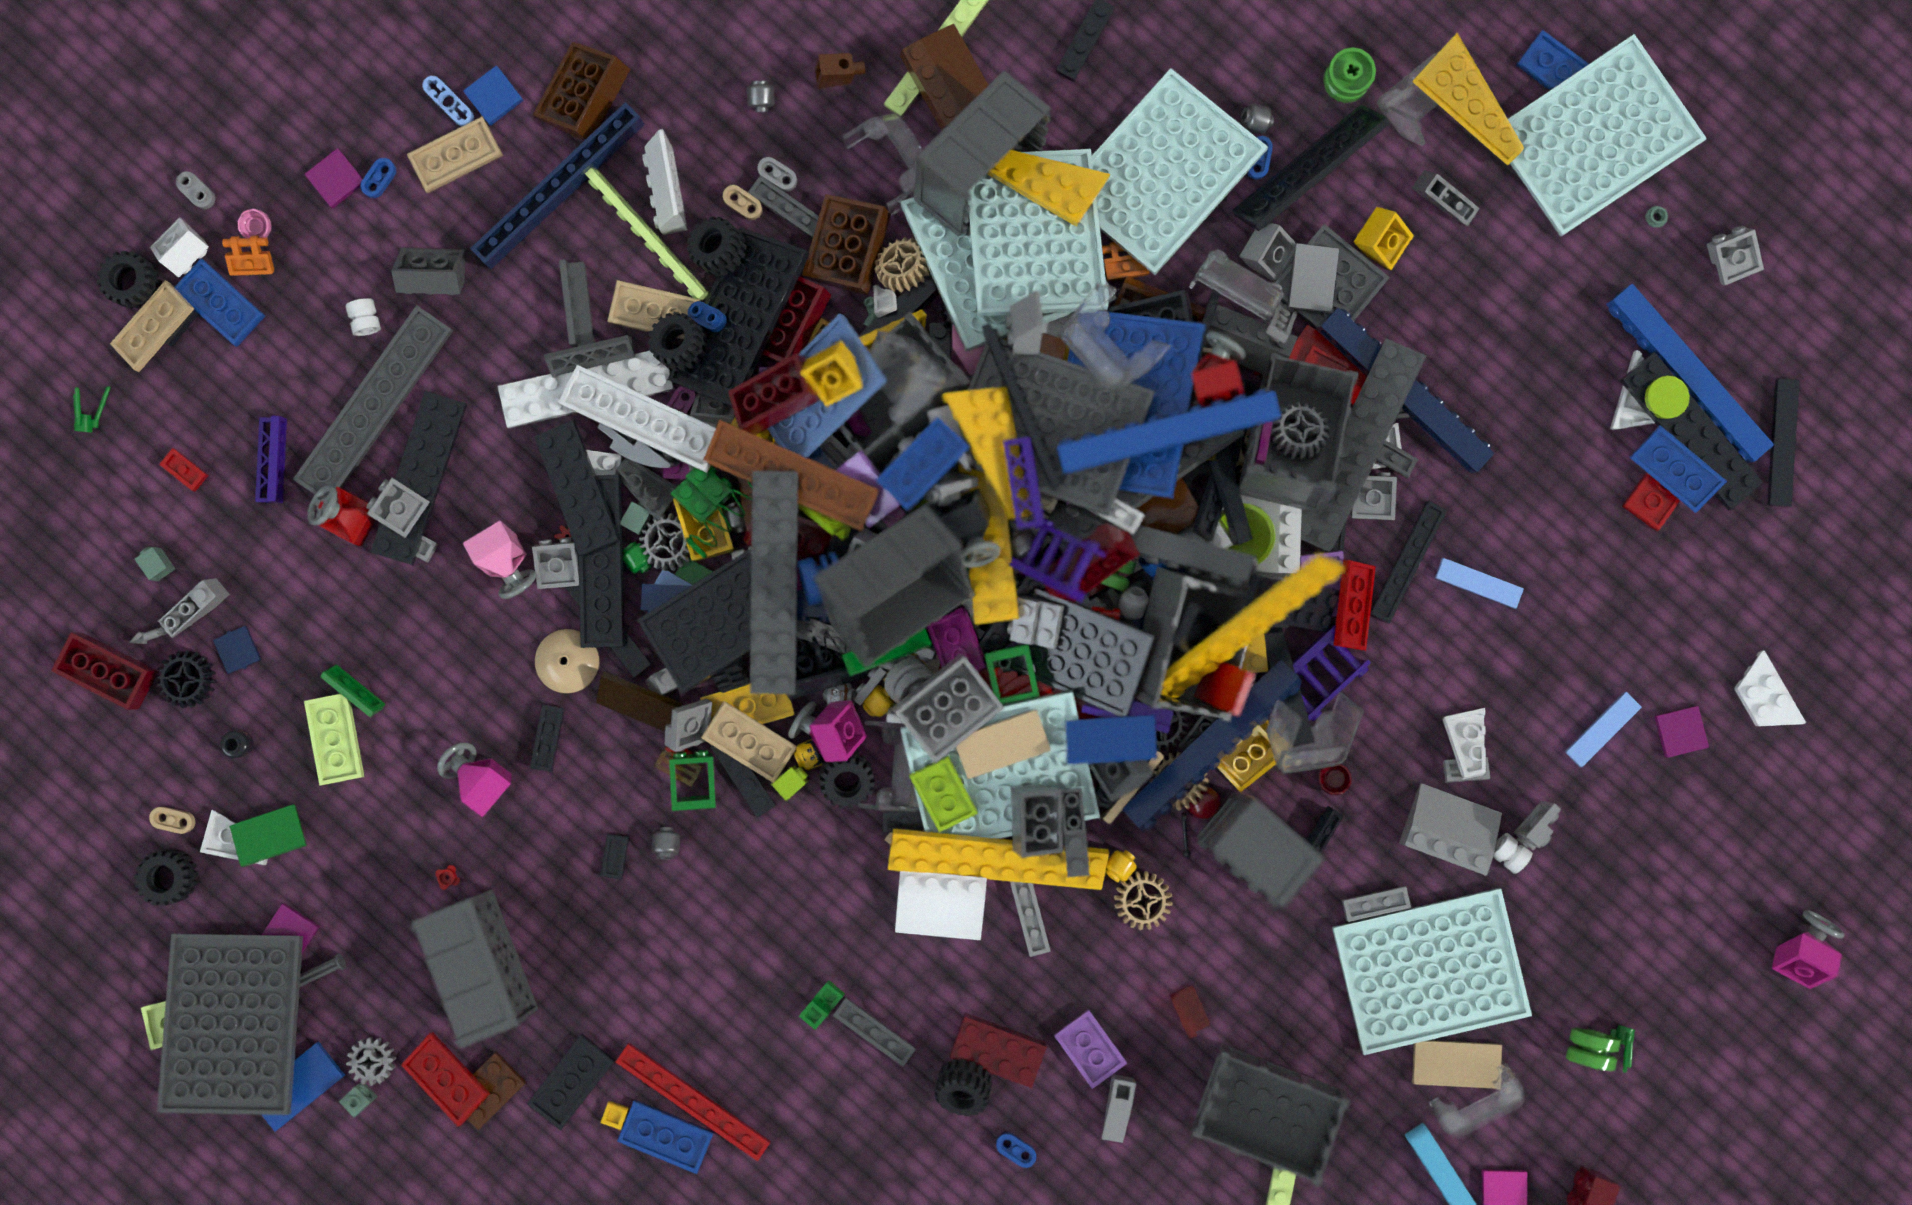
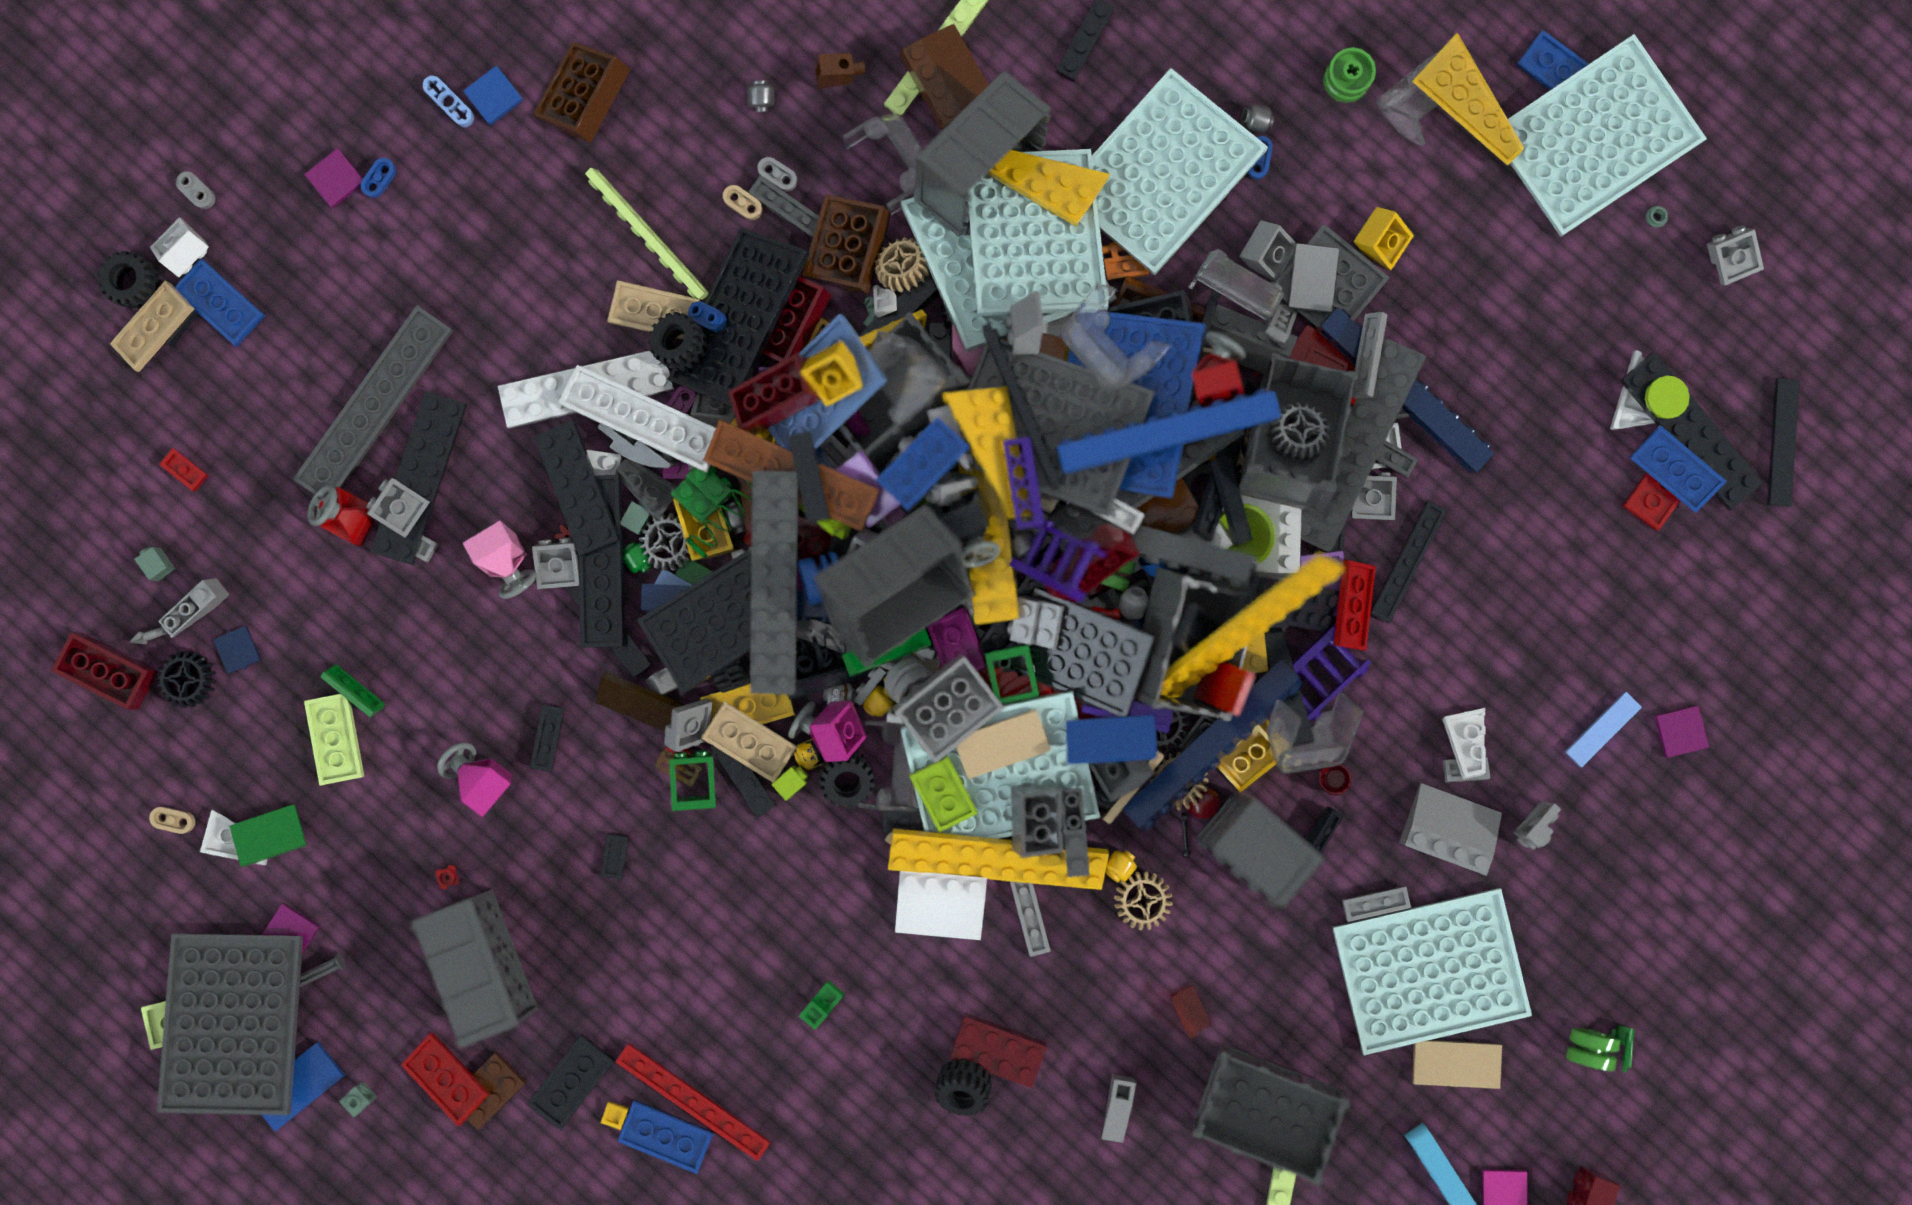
(83, 422): green plant -> none
(149, 880): black tyre -> none
(236, 744): black head -> none
(248, 263): orange plate -> none
(253, 223): bright pink hair -> none
(276, 459): dark purple fence -> none
(363, 317): white wheel -> none
(366, 1069): light grey gear -> none
(429, 271): dark grey slope -> none
(454, 154): tan tile -> none
(557, 186): dark blue brick -> none
(576, 303): dark grey fence -> none
(581, 664): tan dish -> none
(590, 355): dark grey fence -> none
(664, 184): white slope -> none
(665, 843): flat silver head -> none
(705, 238): black tyre -> none
(809, 477): none -> black tile
(874, 1031): dark grey plate -> none
(1015, 1149): blue plate -> none
(1090, 1048): medium lavender plate -> none
(1263, 442): magenta plate -> none
(1310, 167): black plate -> none
(1369, 354): none -> light grey plate
(1445, 197): dark grey slope -> none
(1479, 583): light blue tile -> none
(1504, 1101): clear windscreen -> none
(1513, 855): white wheel -> none
(1657, 336): blue brick -> none
(1766, 695): white wing -> none
(1808, 957): dark pink piece -> none

